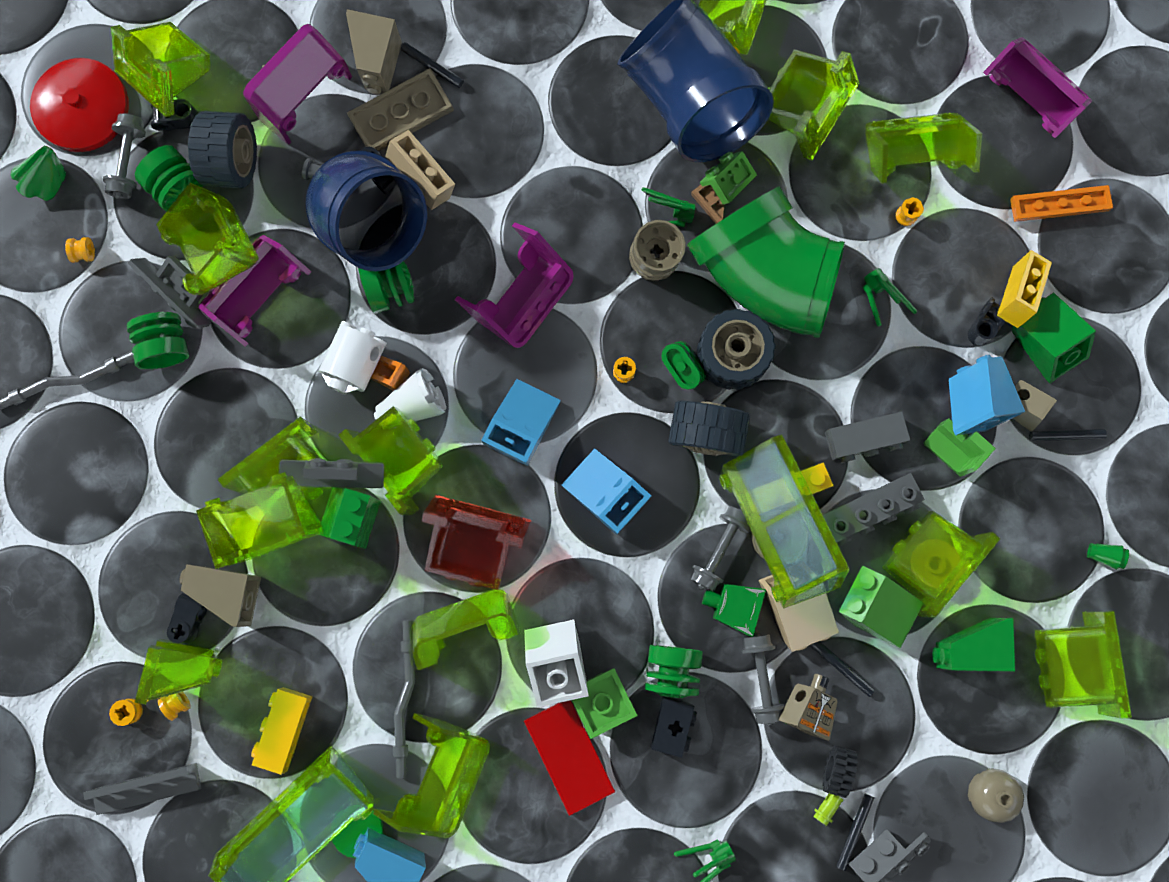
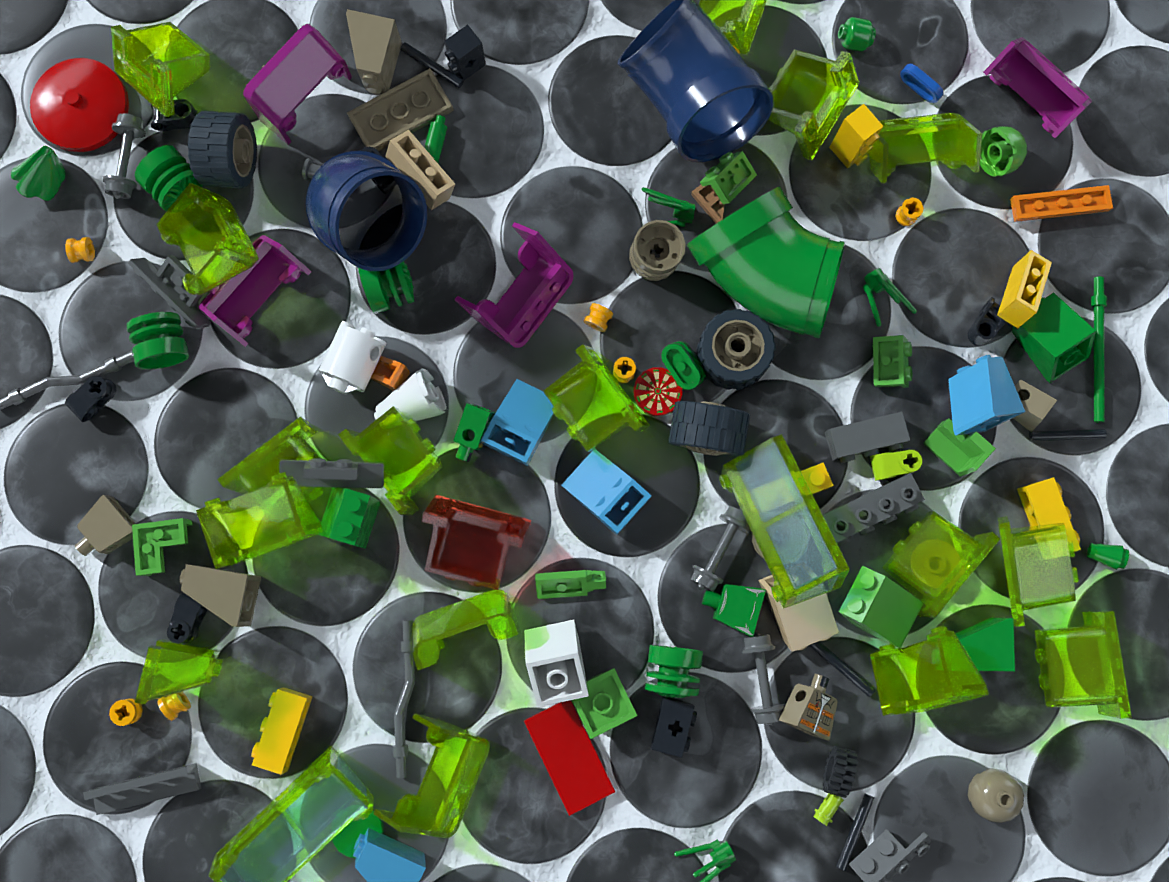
(89, 398): none -> black piece
(105, 527): none -> dark tan torso
(150, 540): none -> bright green panel
(436, 137): none -> green cylinder
(464, 53): none -> black brick
(475, 419): none -> green torso
(568, 583): none -> bright green hinge
(593, 401): none -> clear neon green windscreen
(598, 317): none -> light orange wheel
(656, 392): none -> red tile
(856, 136): none -> yellow brick
(857, 34): none -> green head
(891, 361): none -> bright green bracket
(891, 464): none -> lime piece
(921, 83): none -> blue tile
(926, 675): none -> clear neon green windscreen
(1002, 150): none -> bright green cylinder
(1037, 566): none -> clear neon green windscreen
(1045, 506): none -> yellow brick
(1098, 302): none -> green bar

